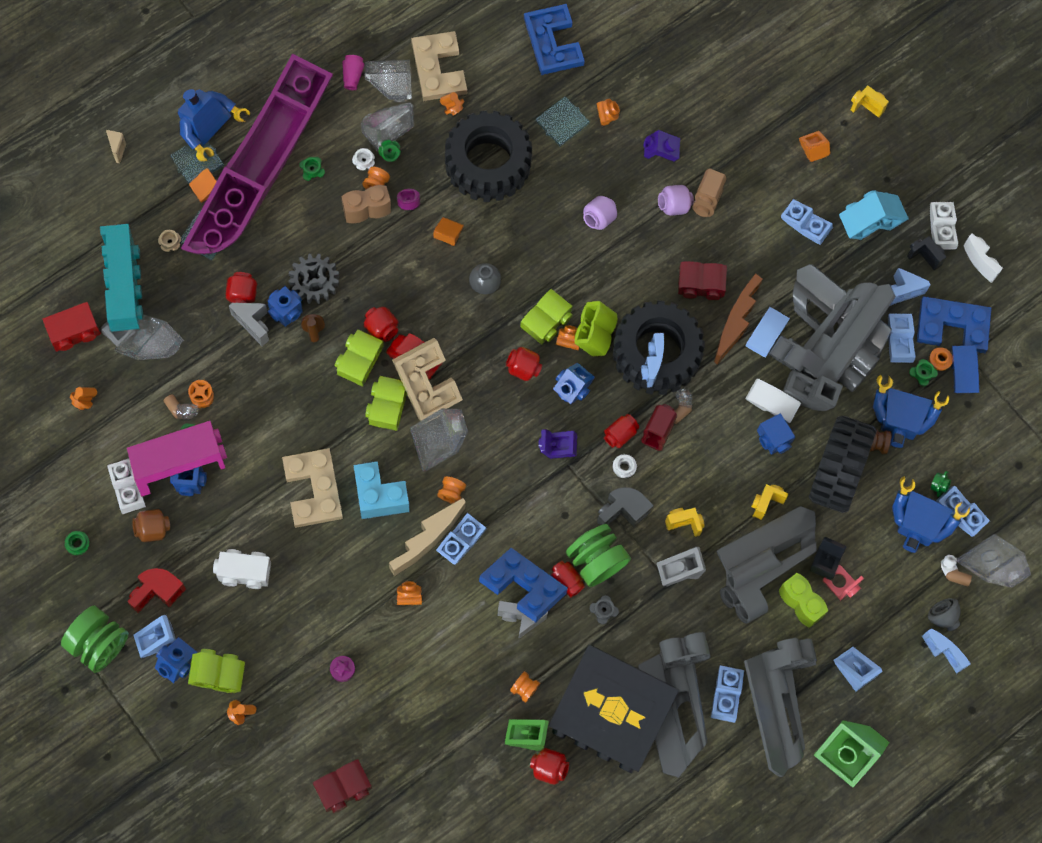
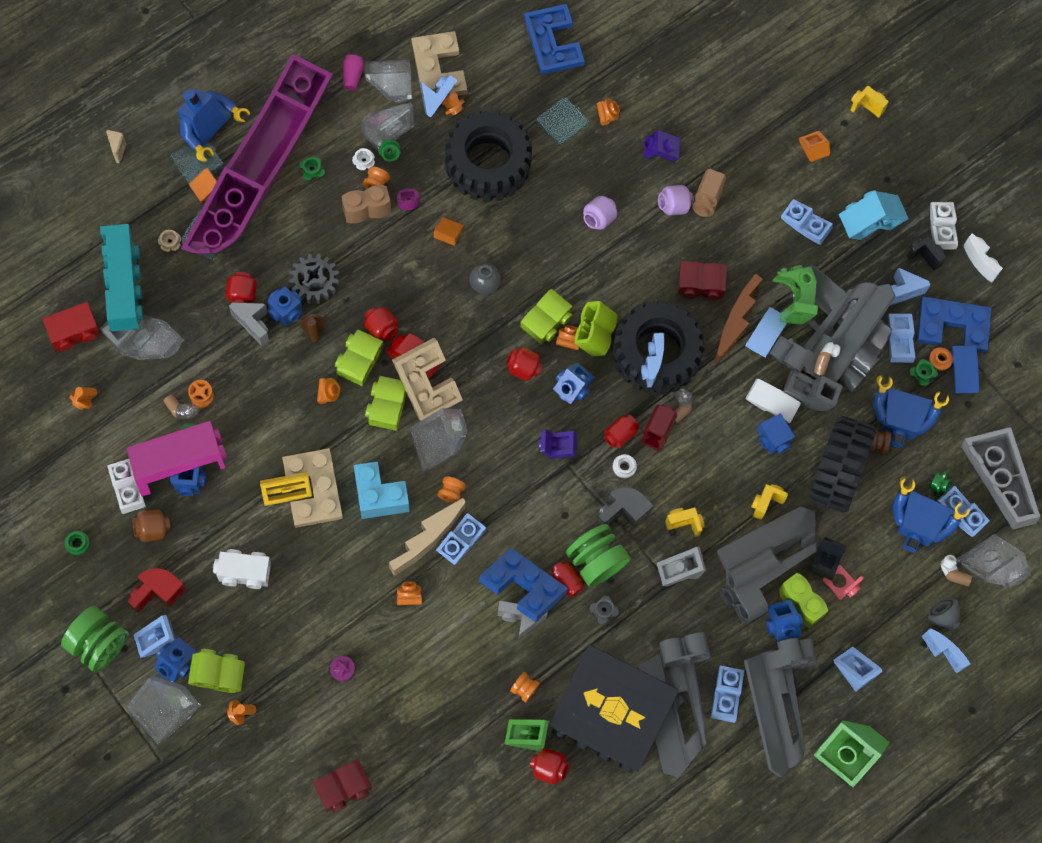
(162, 707): none -> clear slope
(285, 488): none -> yellow tile
(328, 390): none -> orange plate
(433, 99): none -> light blue slope
(784, 621): none -> blue brick
(804, 297): none -> bright green tile
(823, 358): none -> arm
(1004, 475): none -> light grey wedge

